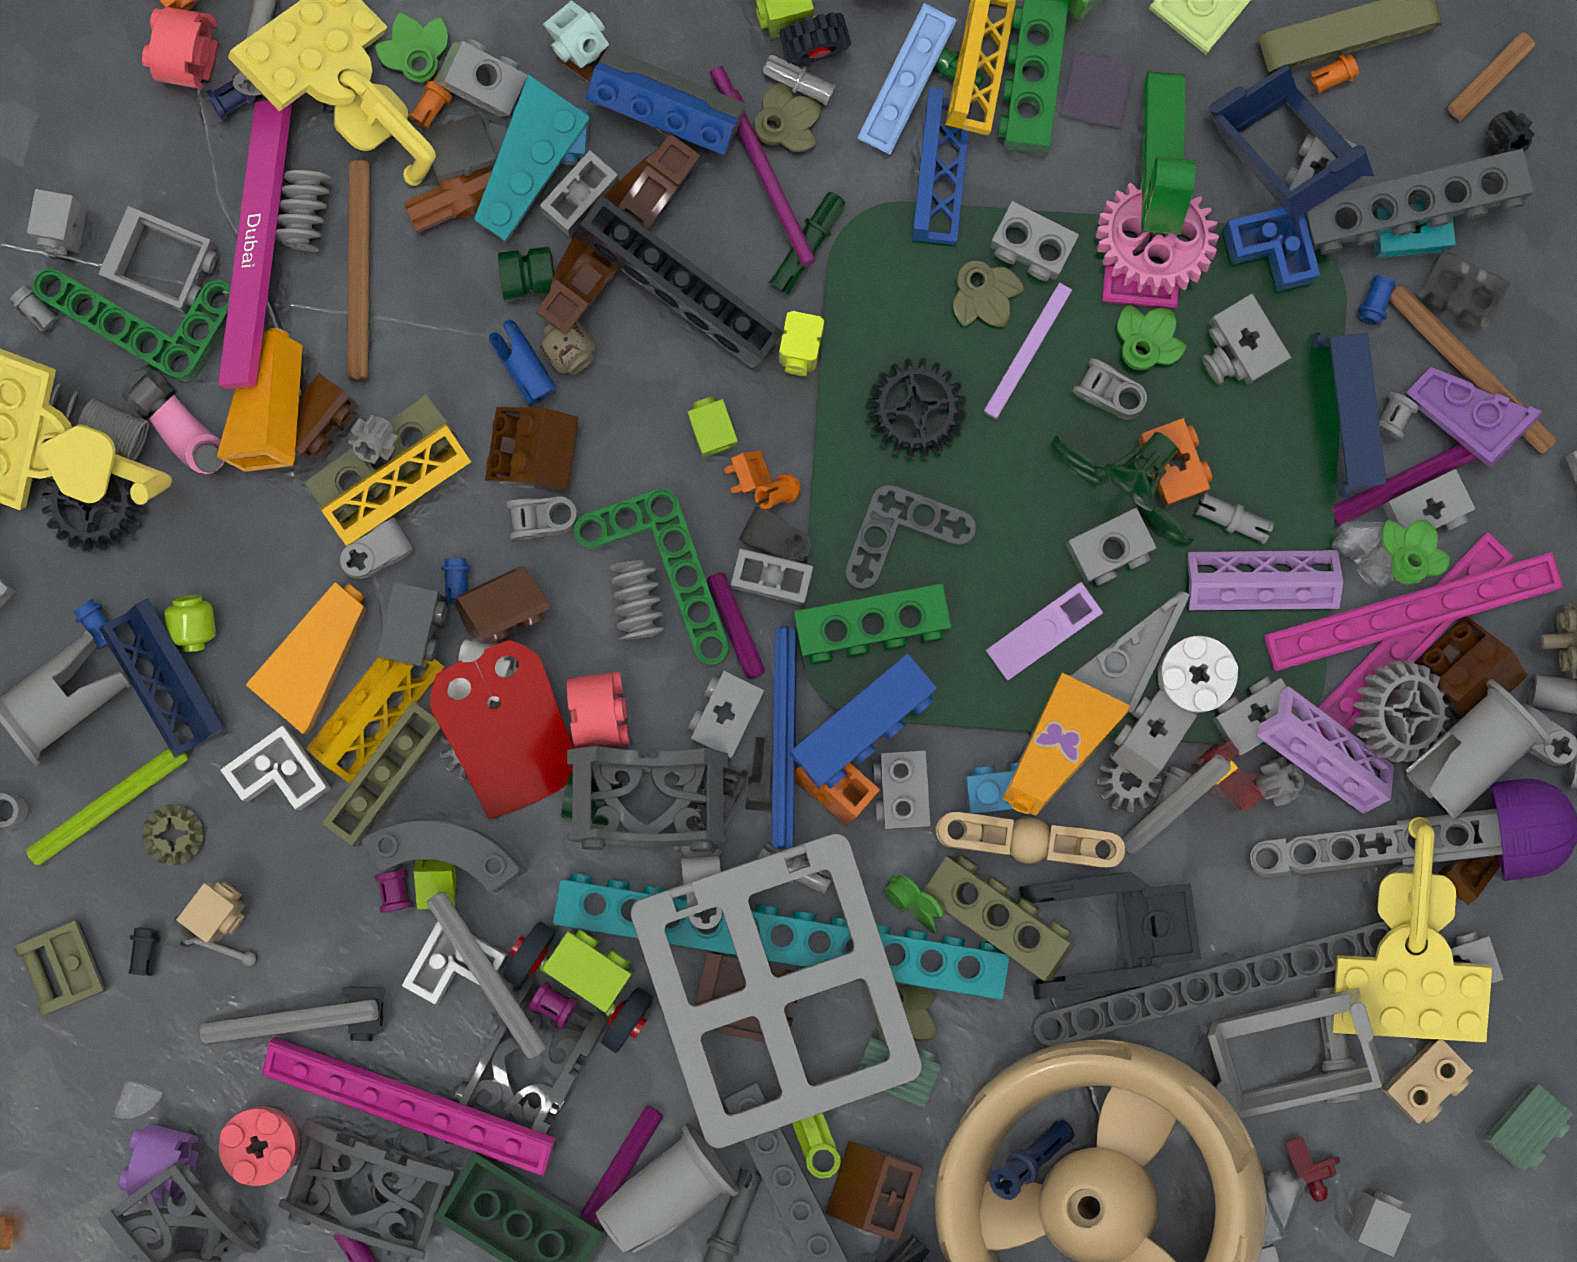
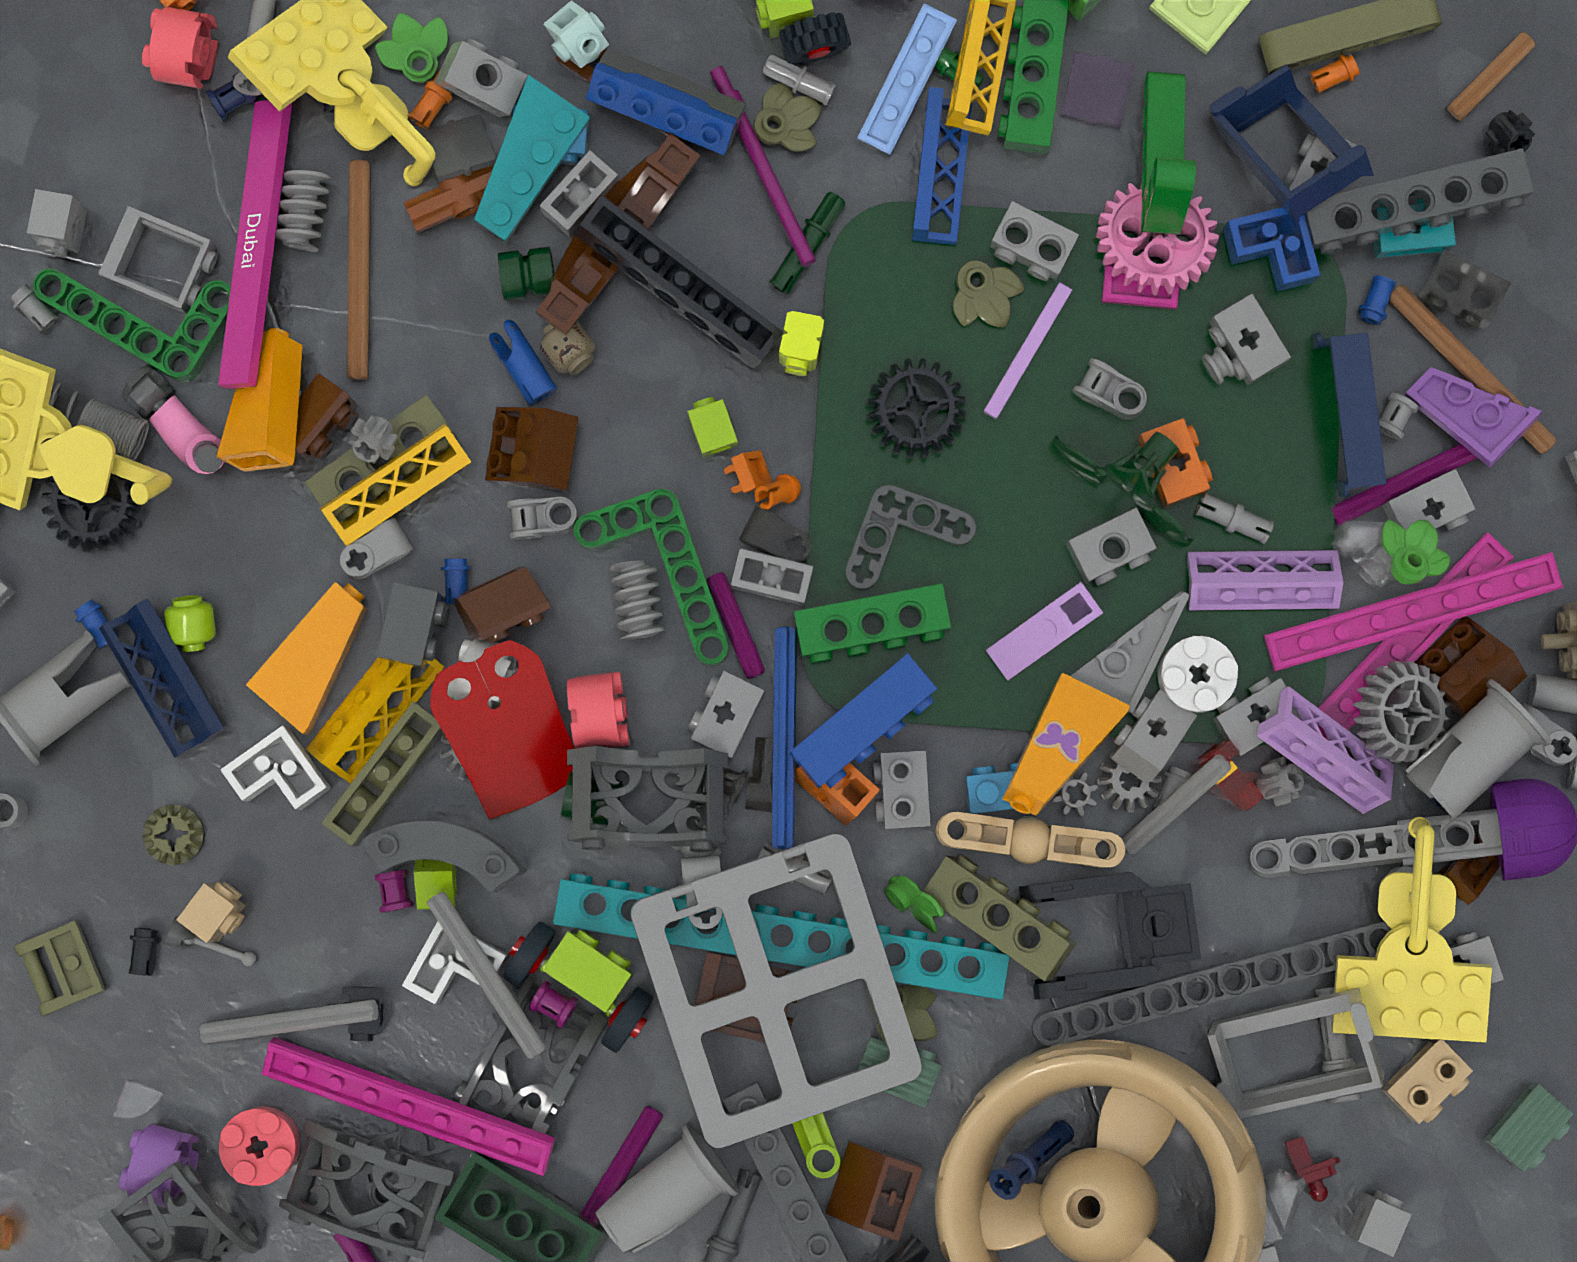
(104, 806): lime axle -> none
(1084, 790): none -> light grey gear
(1151, 332): bright green plate -> none

